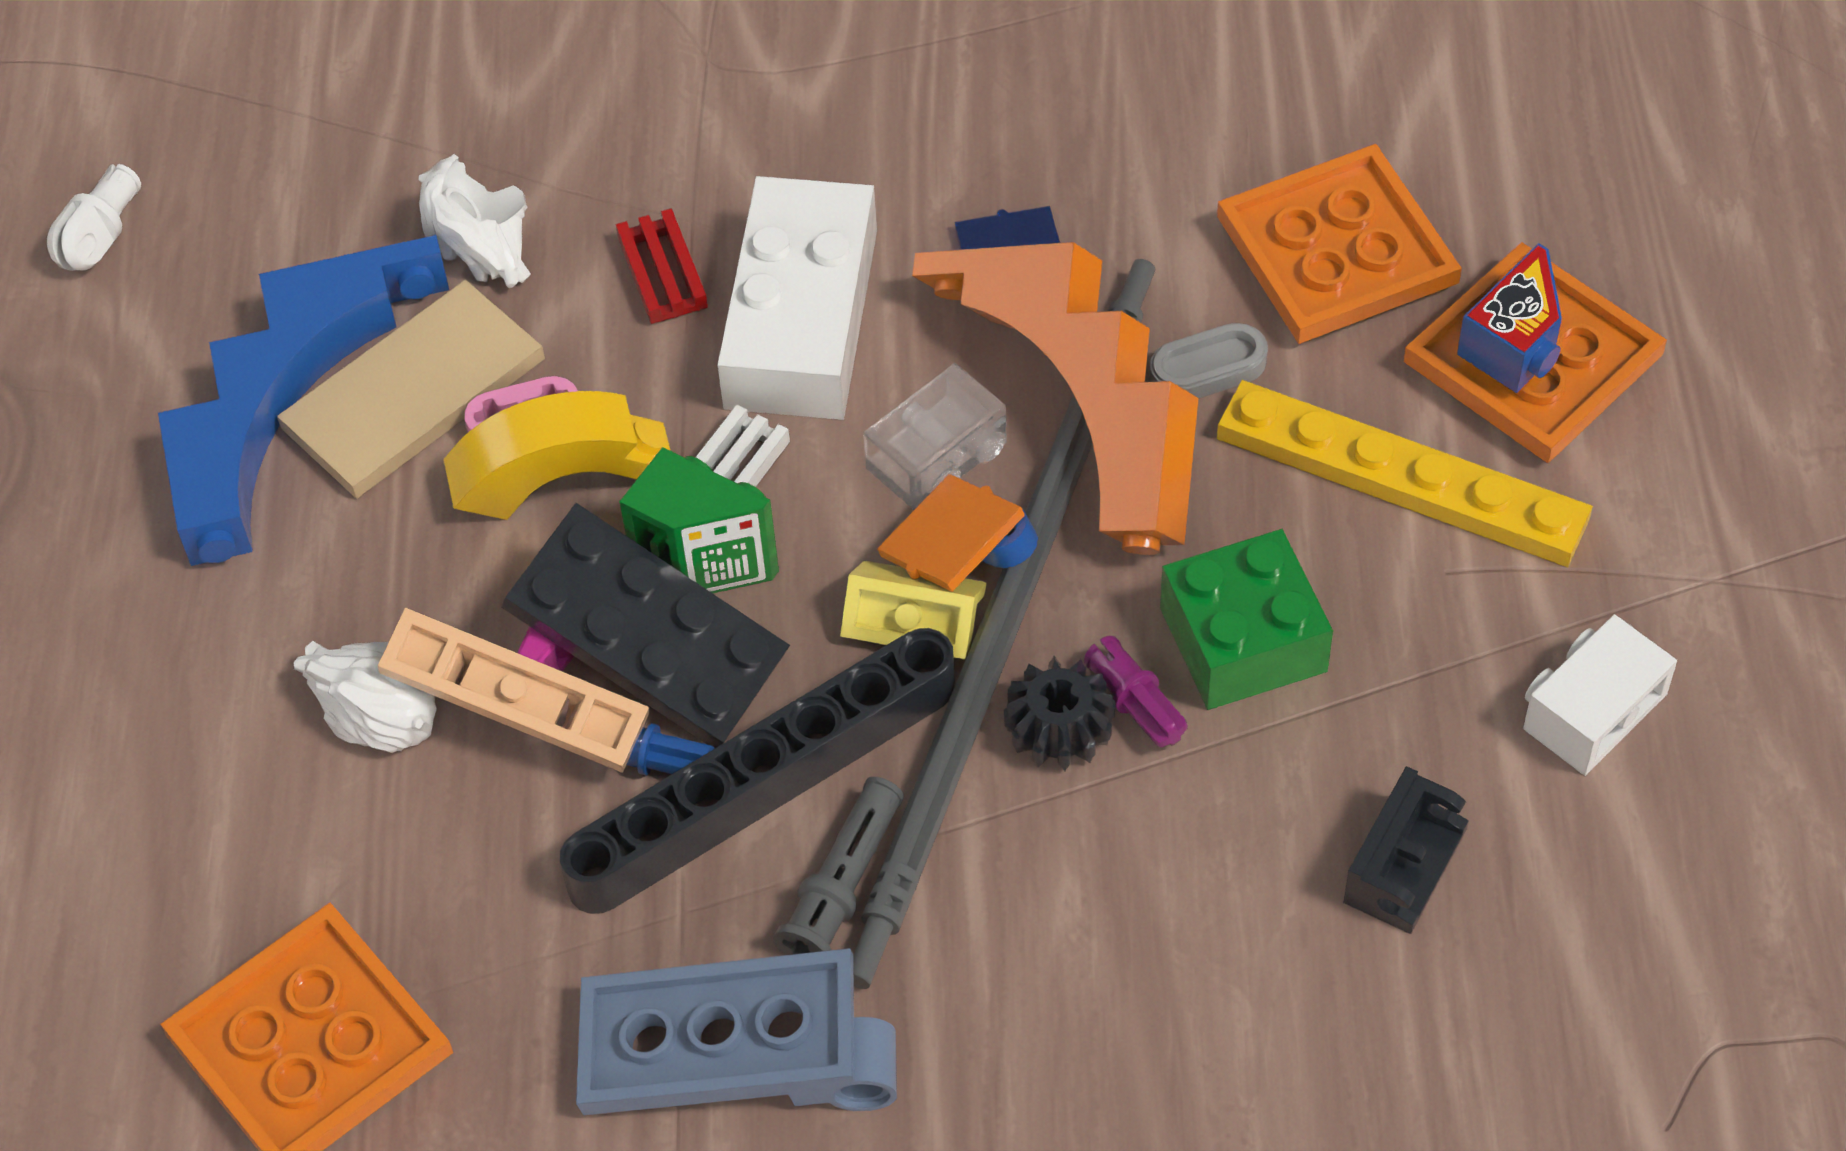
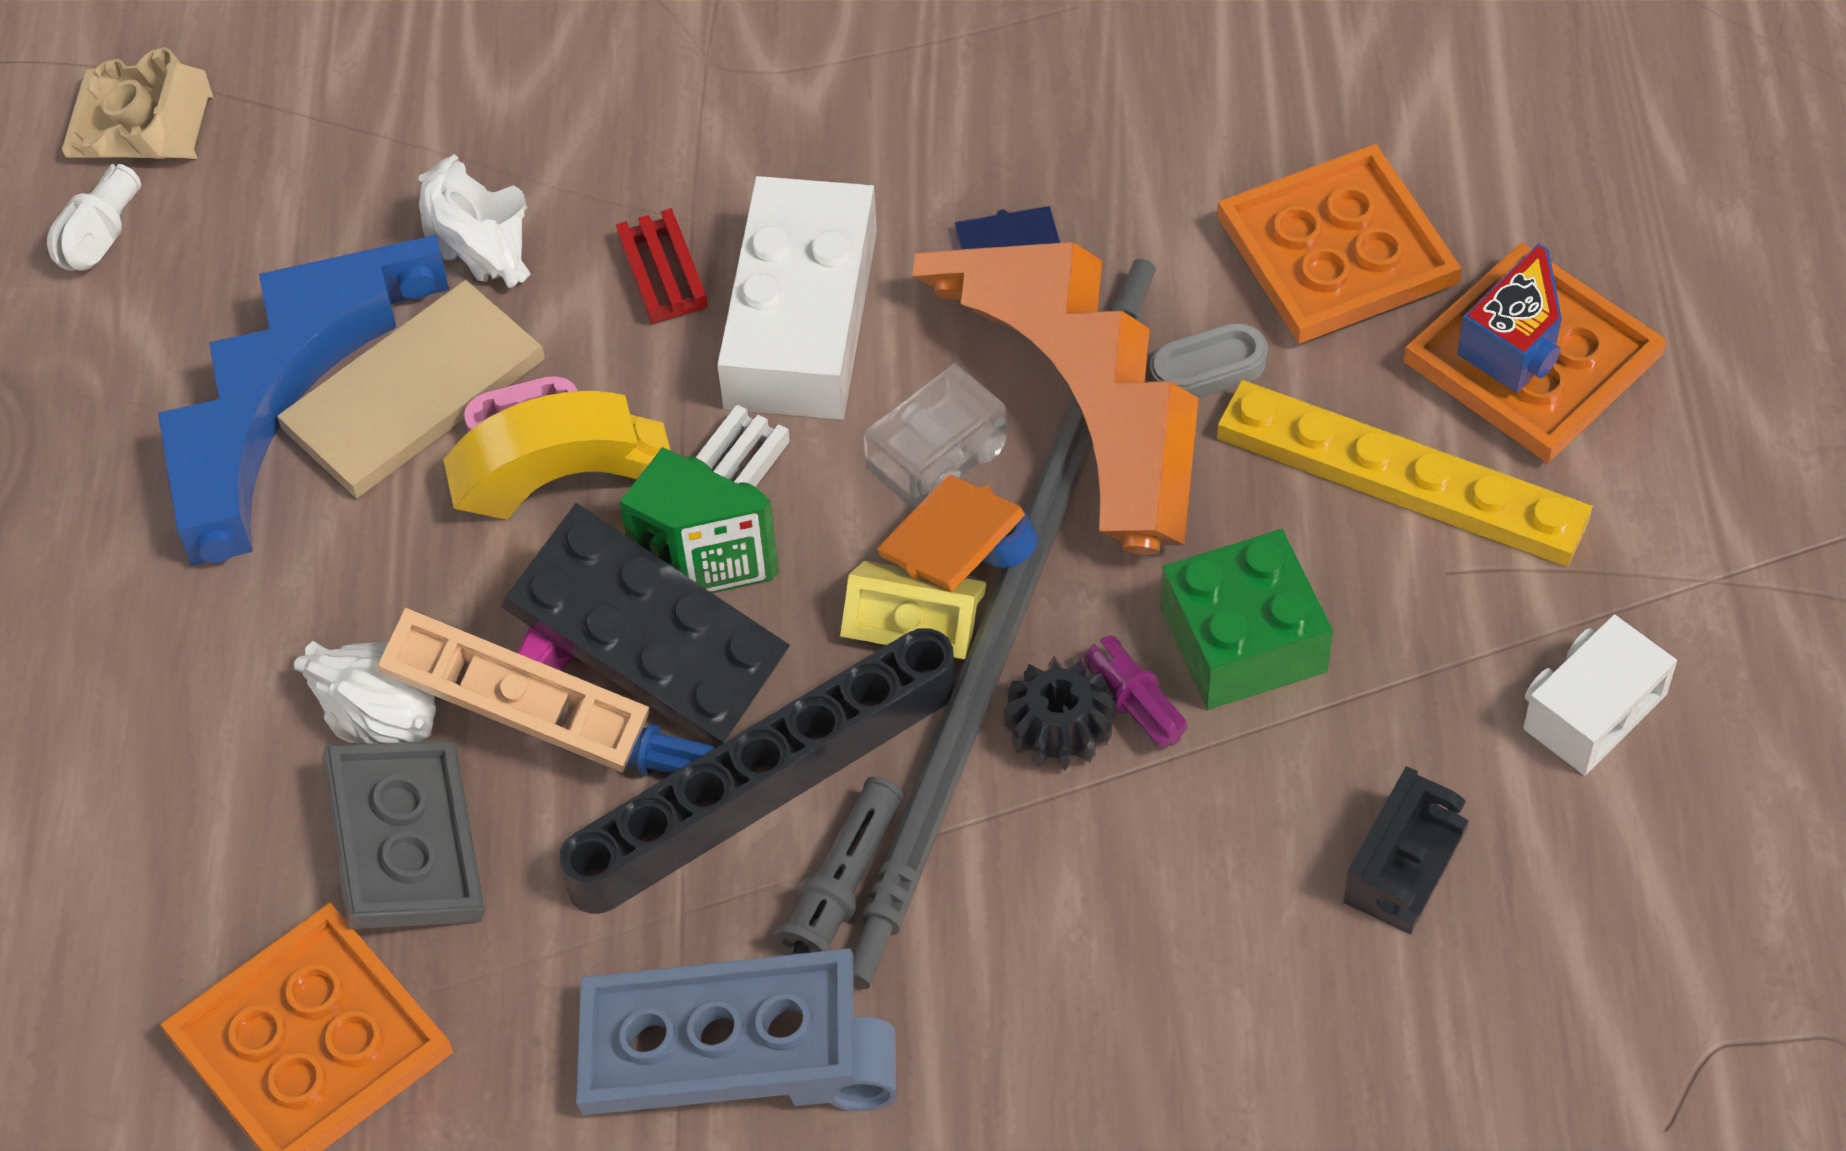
(138, 109): none -> tan slope
(402, 834): none -> dark grey tile

